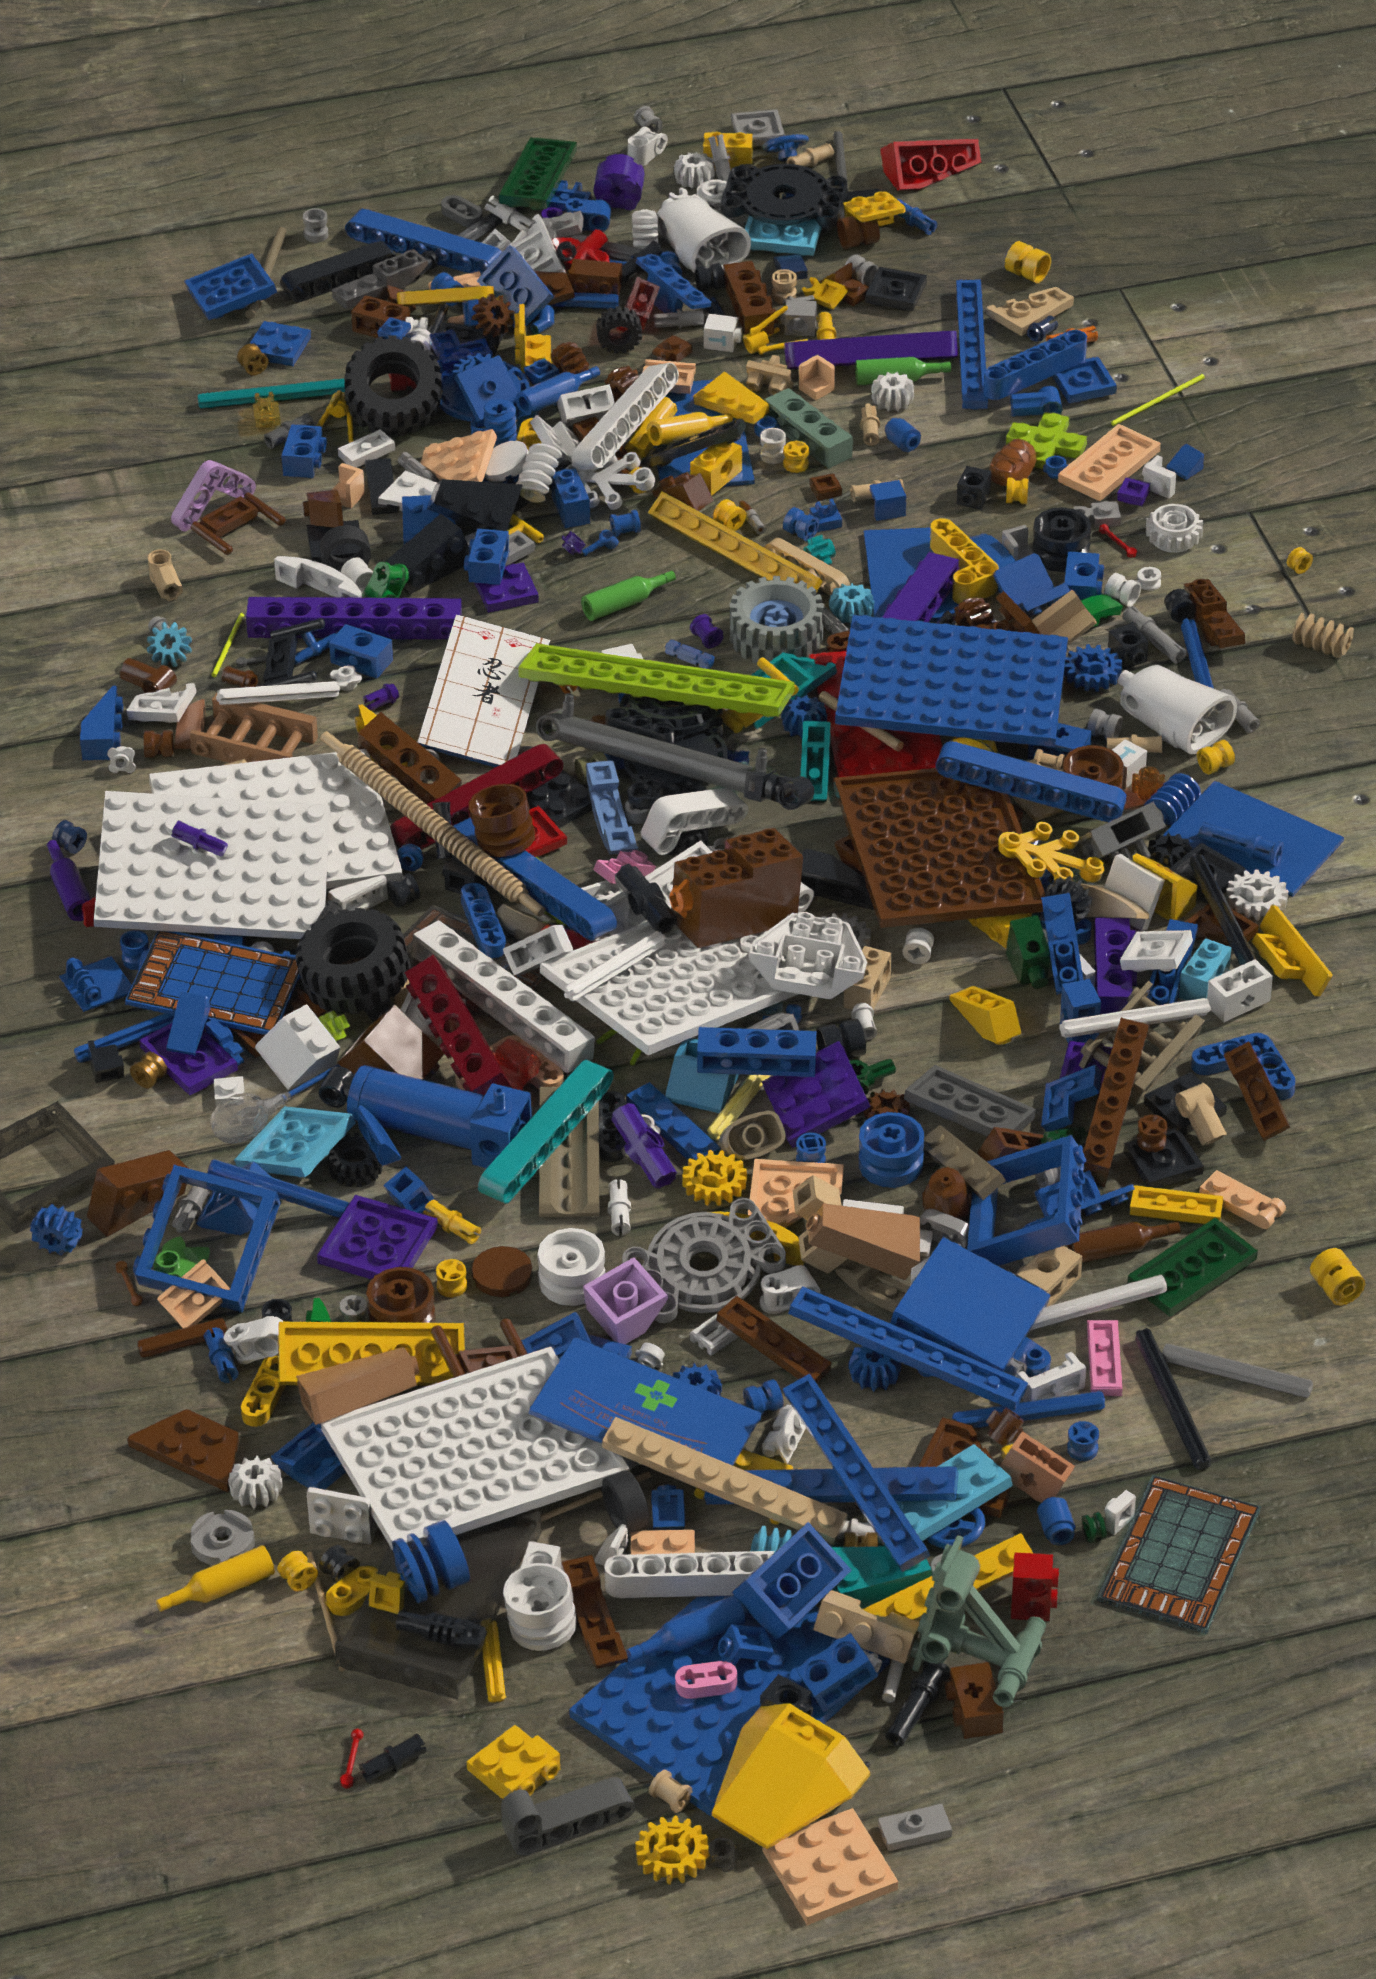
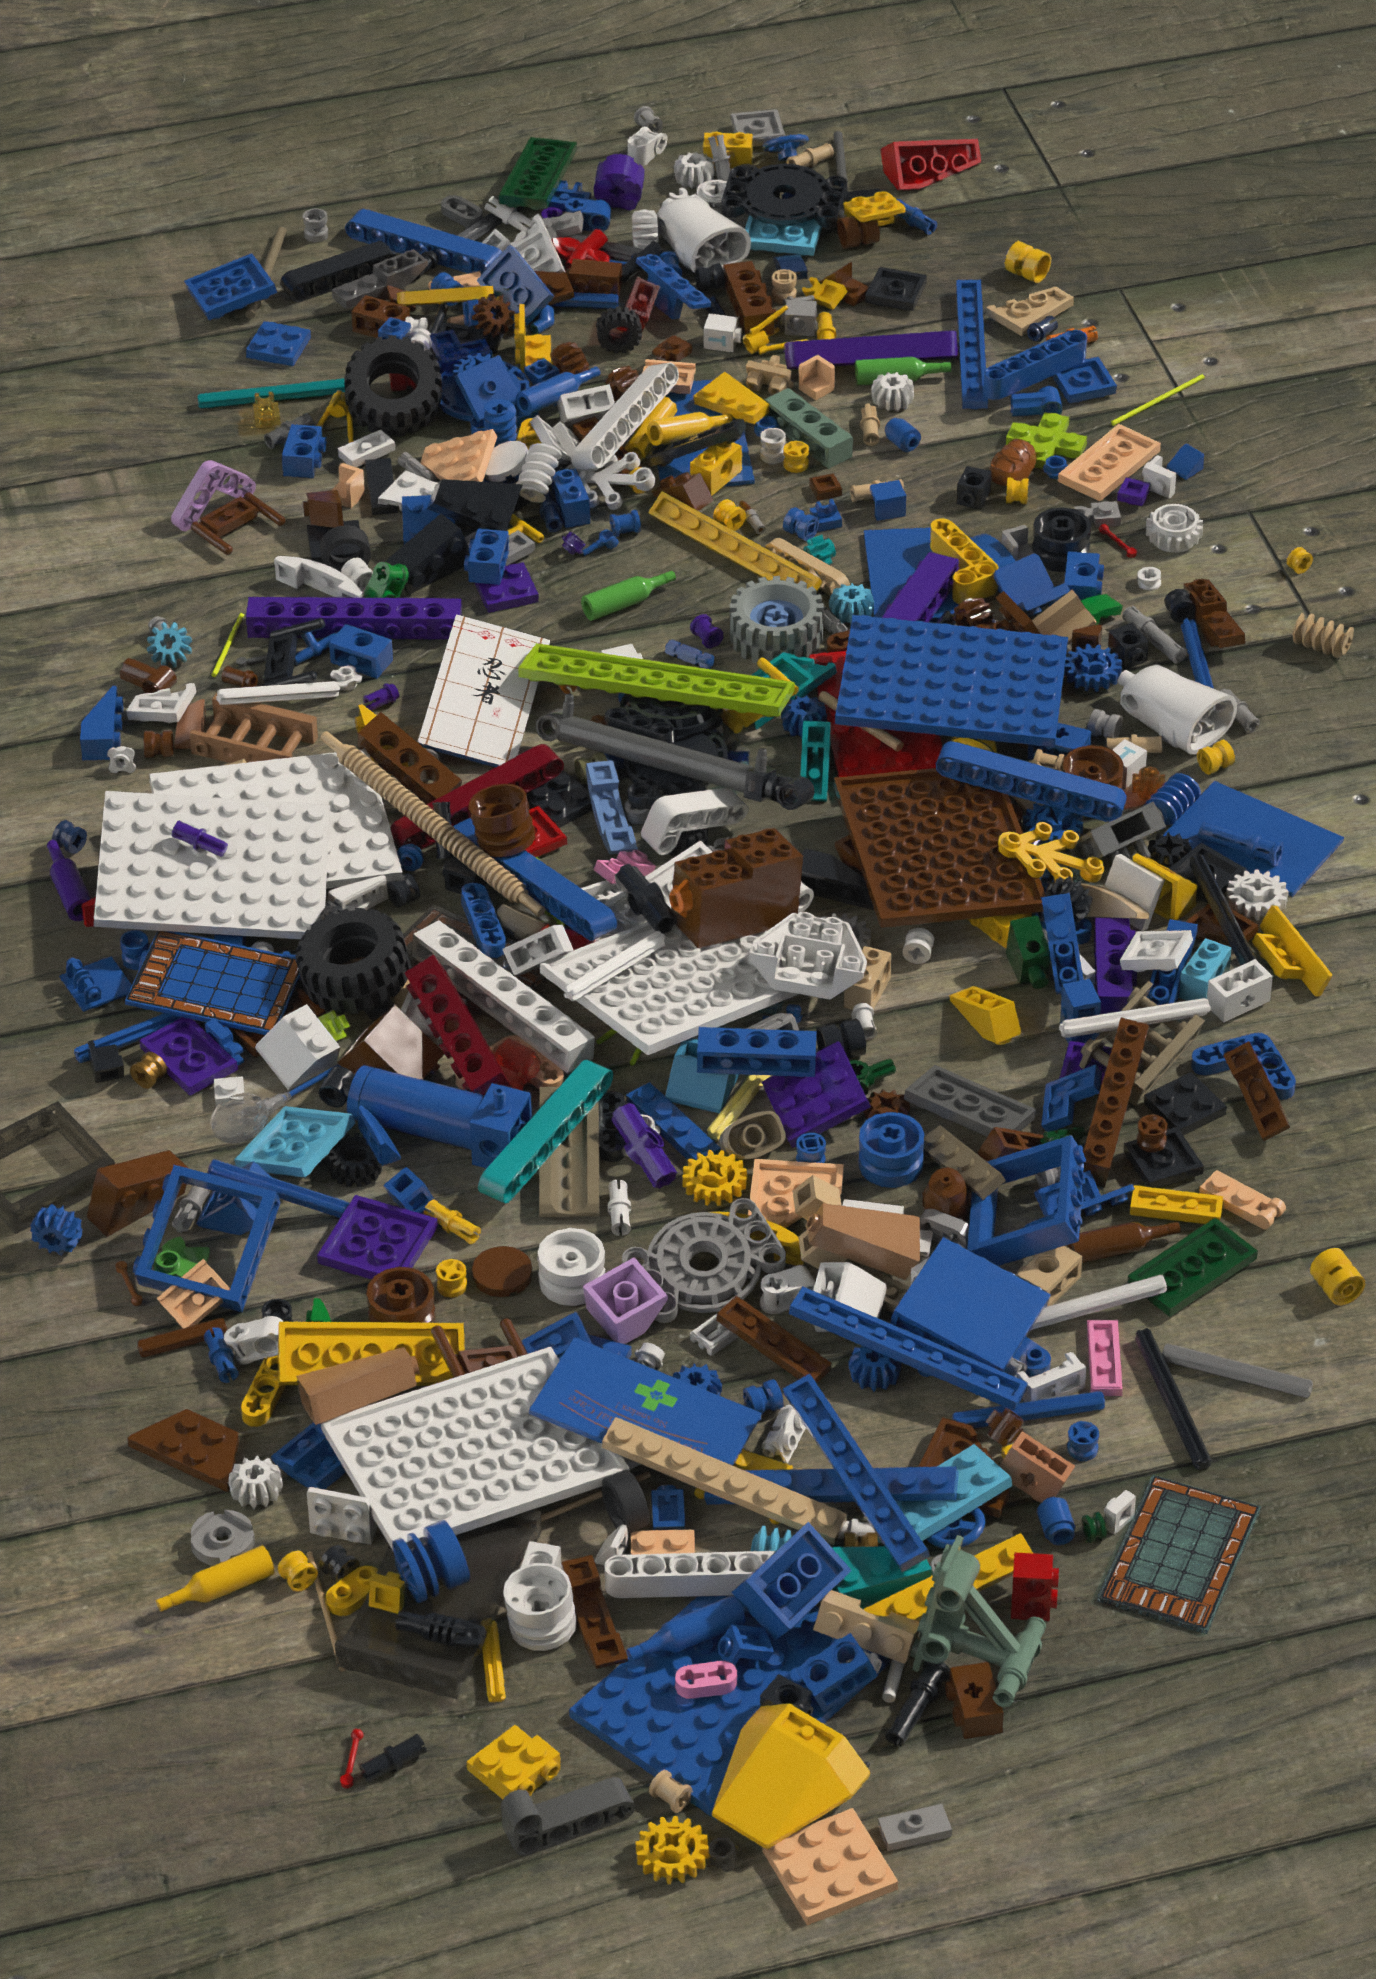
(164, 575): tan piece -> none
(188, 1023): blue slope -> none
(252, 359): pearl gold wheel -> none
(357, 1309): light grey bush -> none
(550, 513): none -> dark blue pin
(566, 257): black pin -> none
(679, 319): light grey axle -> none
(851, 1287): none -> white slope
(862, 270): light grey wheel -> none
(1057, 818): none -> blue gear
(1088, 635): none -> reddish brown slope
(1122, 589): white wheel -> none
(1198, 1106): tan piece -> none

